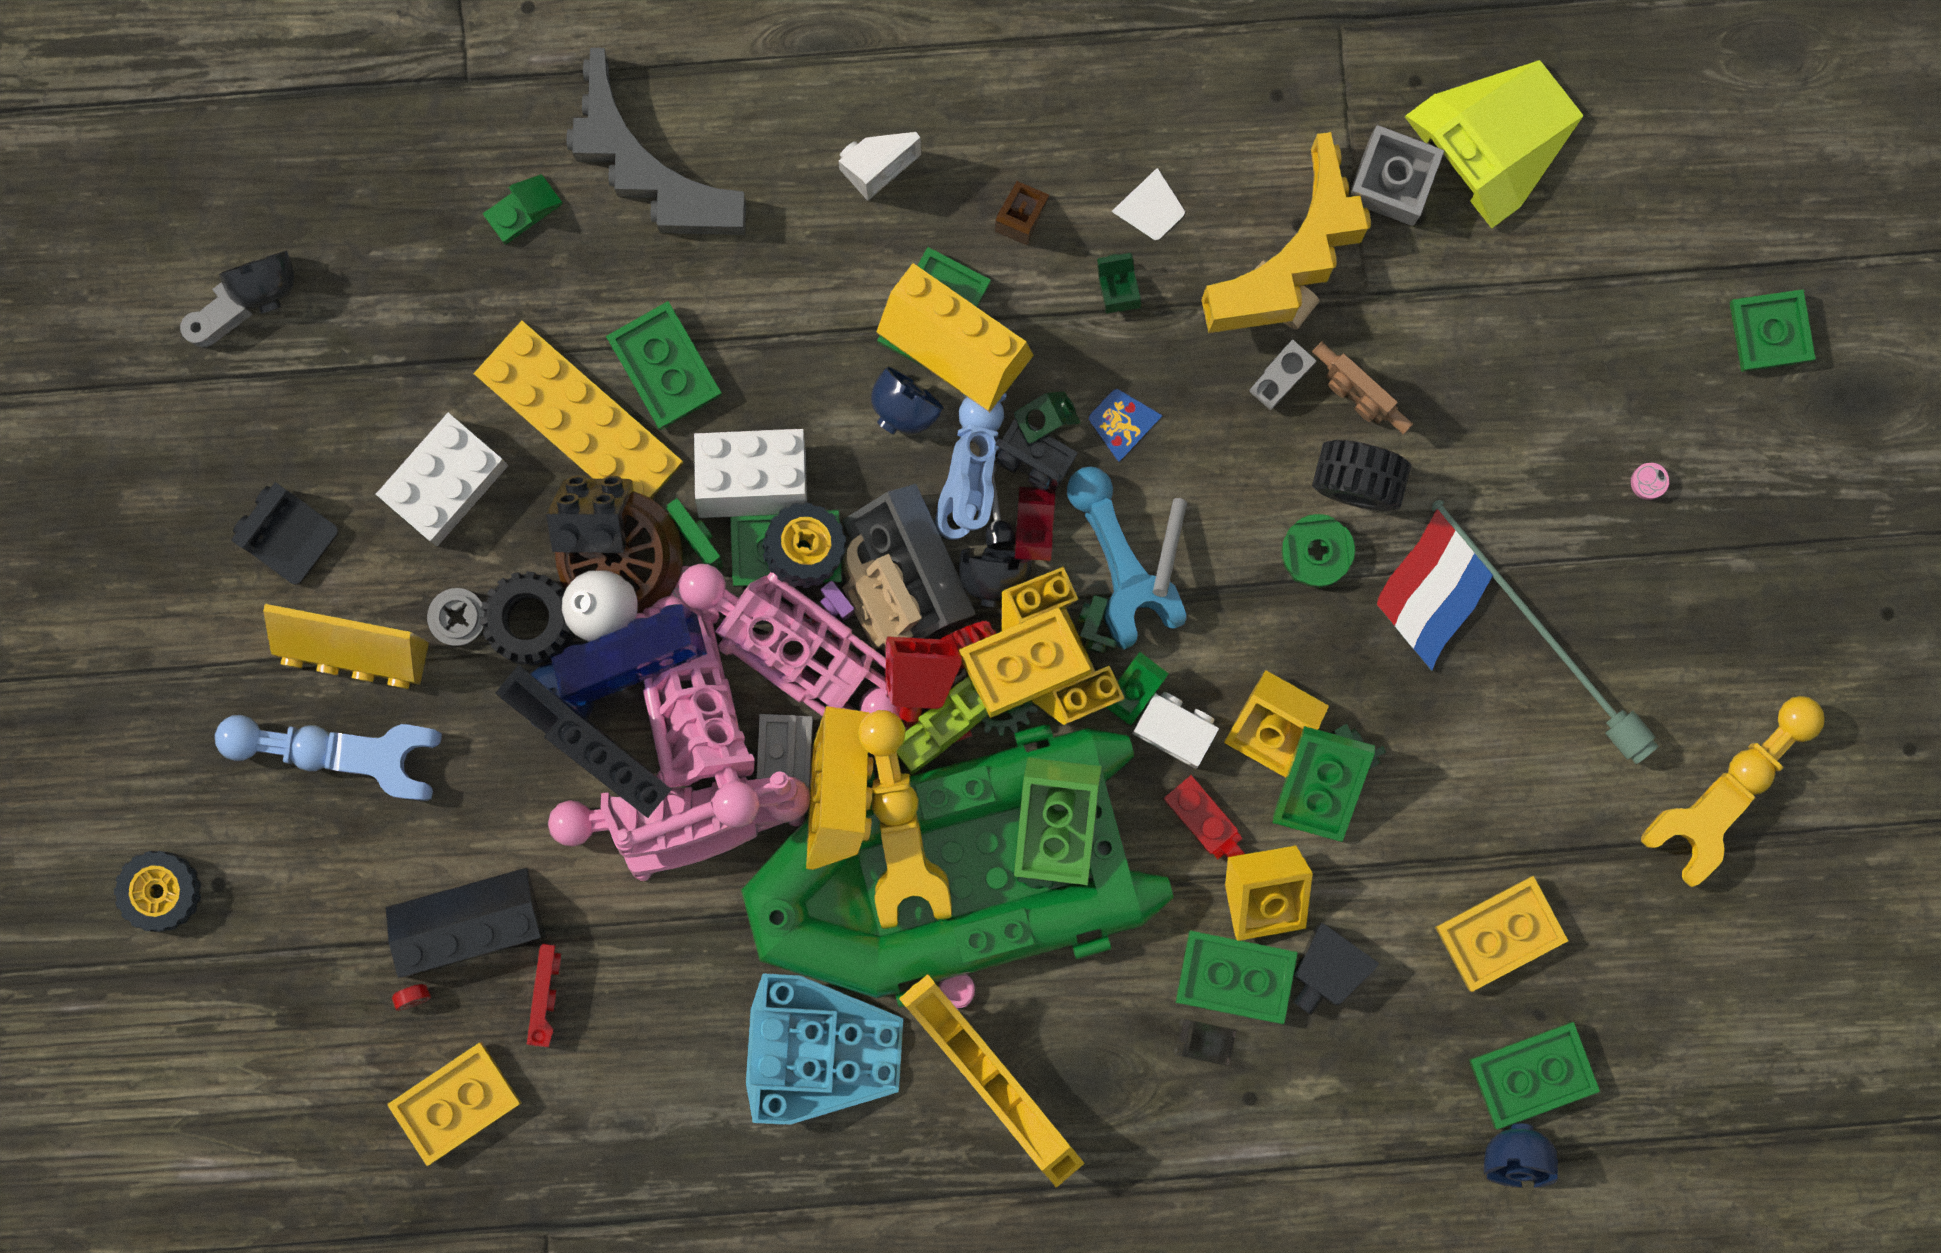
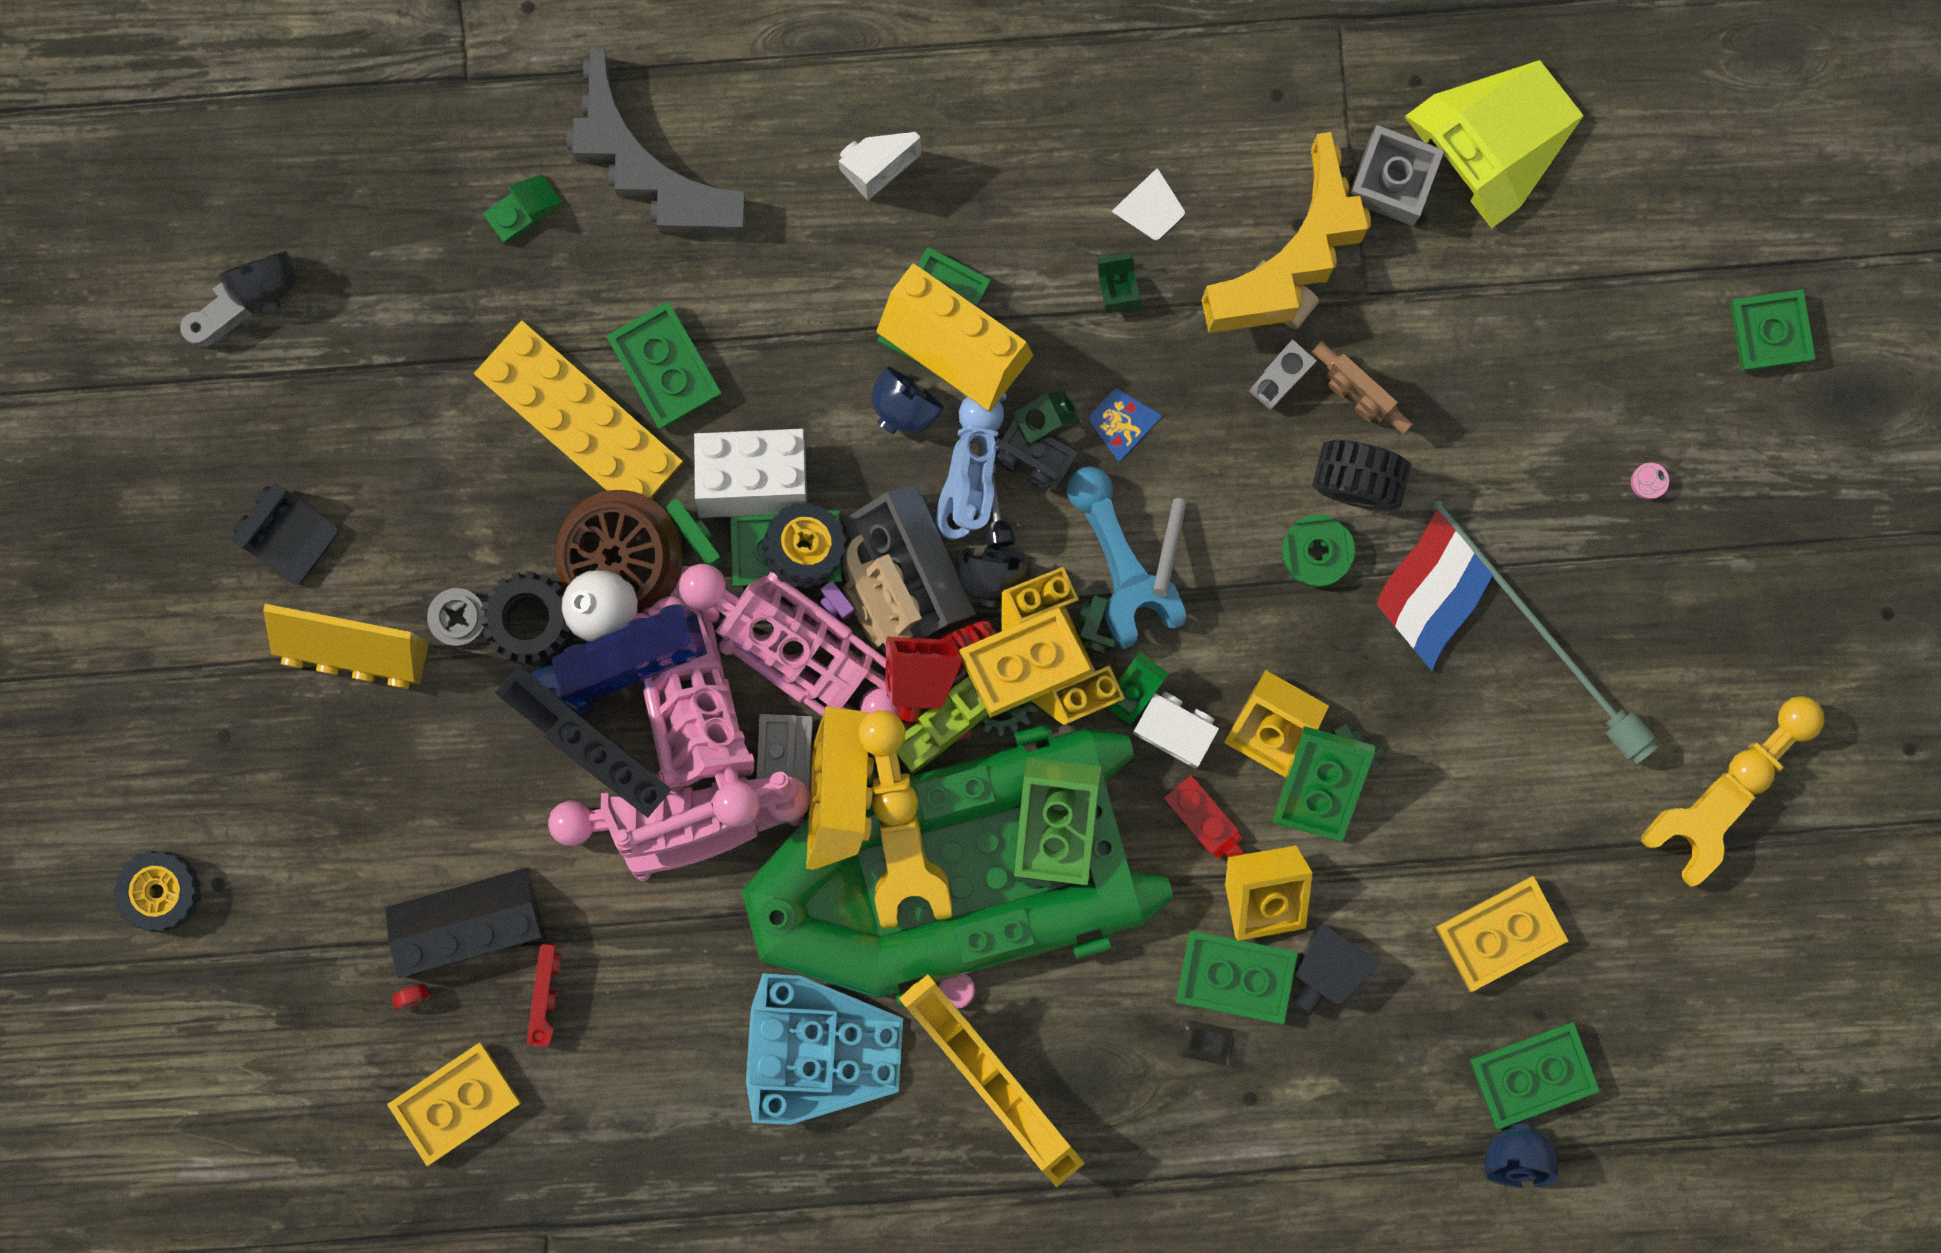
(315, 749): light blue piece -> none
(442, 479): white brick -> none
(589, 515): black bracket -> none
(1021, 213): reddish brown slope -> none
(1035, 524): dark red slope -> none

